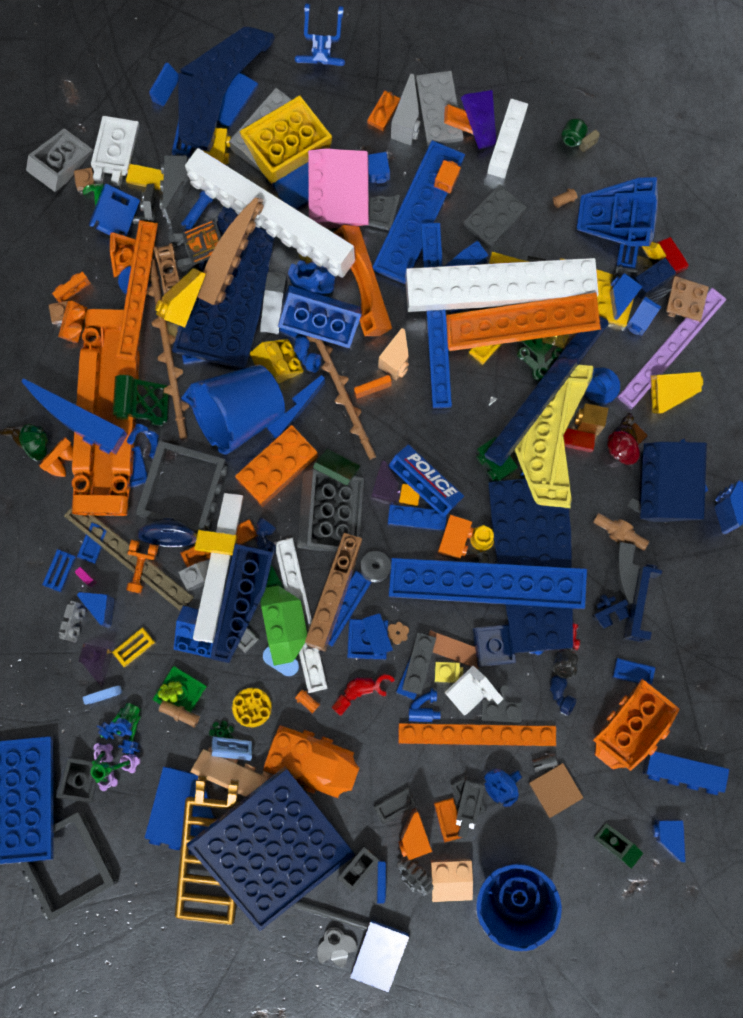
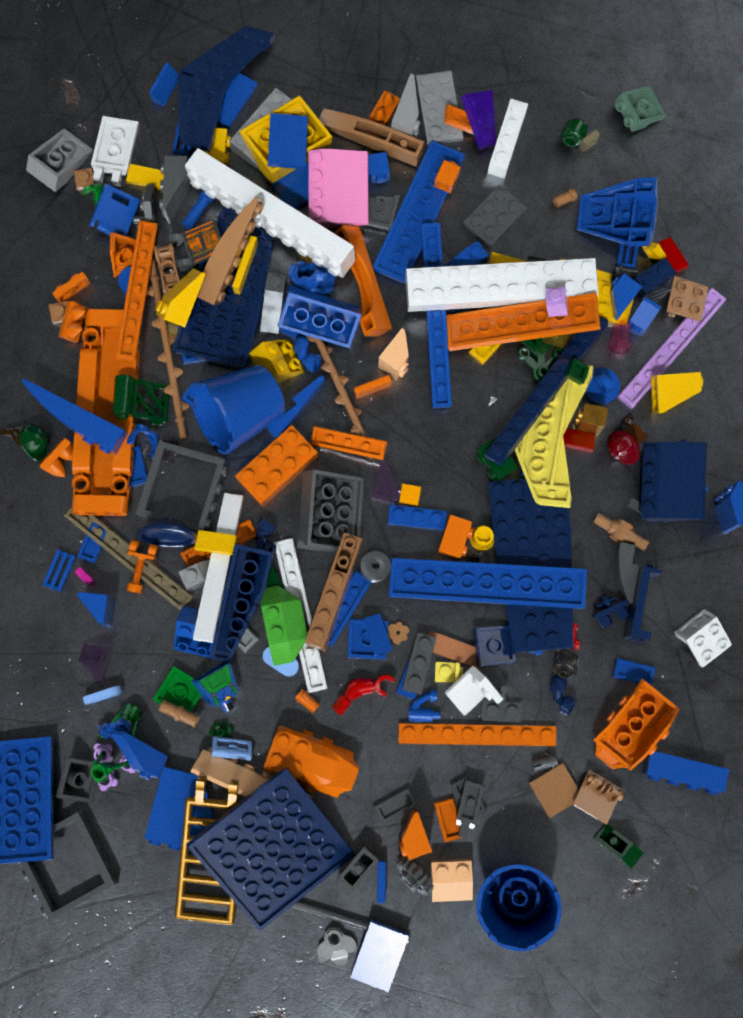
(71, 629): light grey hinge -> none
(130, 650): yellow tile -> none
(140, 756): none -> blue slope
(171, 691): lime plant -> none
(217, 686): none -> torso
(245, 265): none -> yellow tile
(251, 707): yellow tile -> none
(287, 141): none -> blue tile
(321, 43): blue piece -> none
(336, 467): dark green tile -> none
(348, 443): none -> orange tile
(374, 135): none -> medium nougat slope
(426, 480): blue brick -> none
(502, 786): blue tile -> none
(556, 301): none -> lavender brick
(577, 371): none -> dark green tile
(598, 797): none -> medium nougat hinge
(621, 342): none -> clear pink plate
(639, 108): none -> sand green plate
(671, 836): blue slope -> none
(704, 637): none -> white bracket

